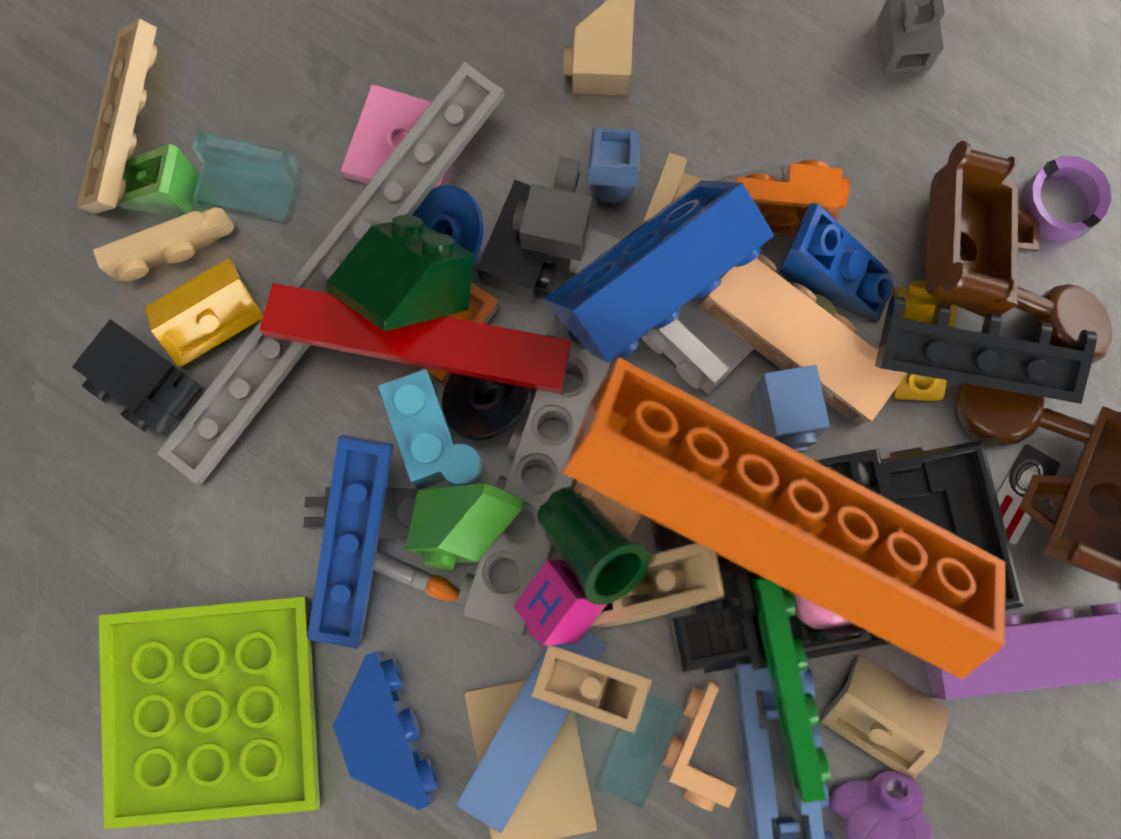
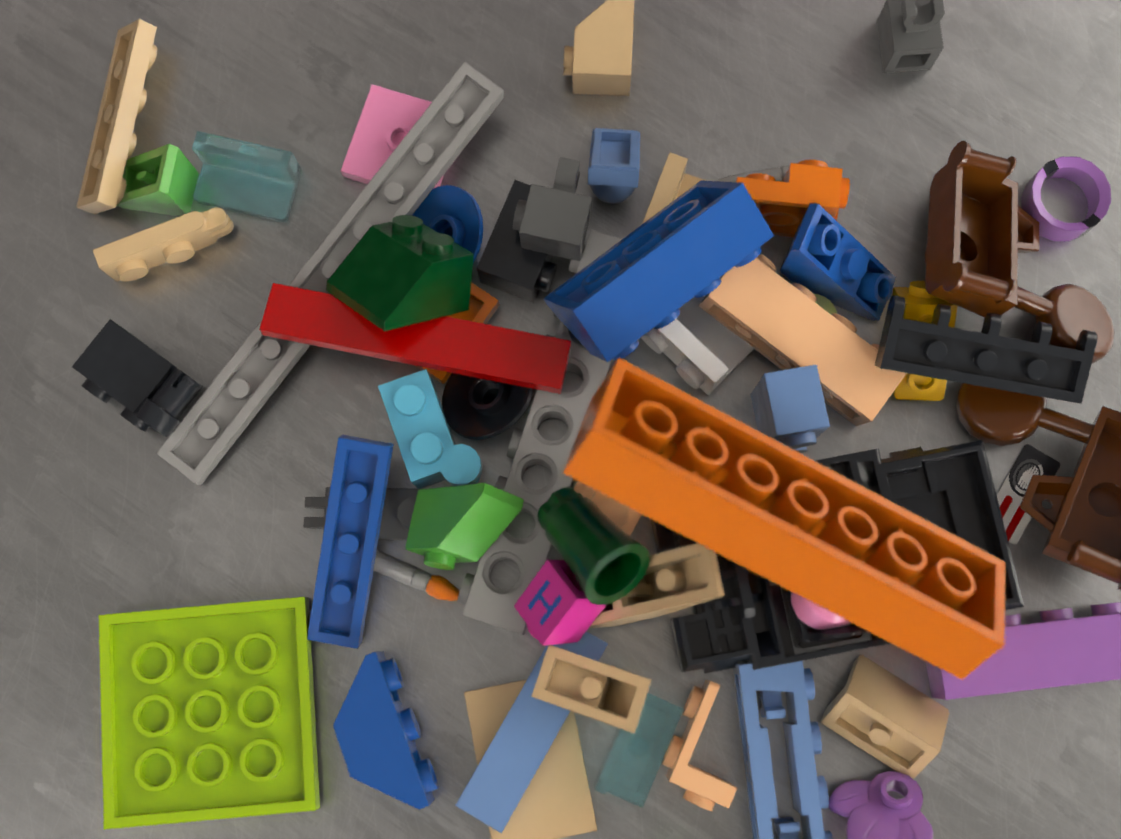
(202, 313): yellow panel -> none
(795, 709): green plate -> none

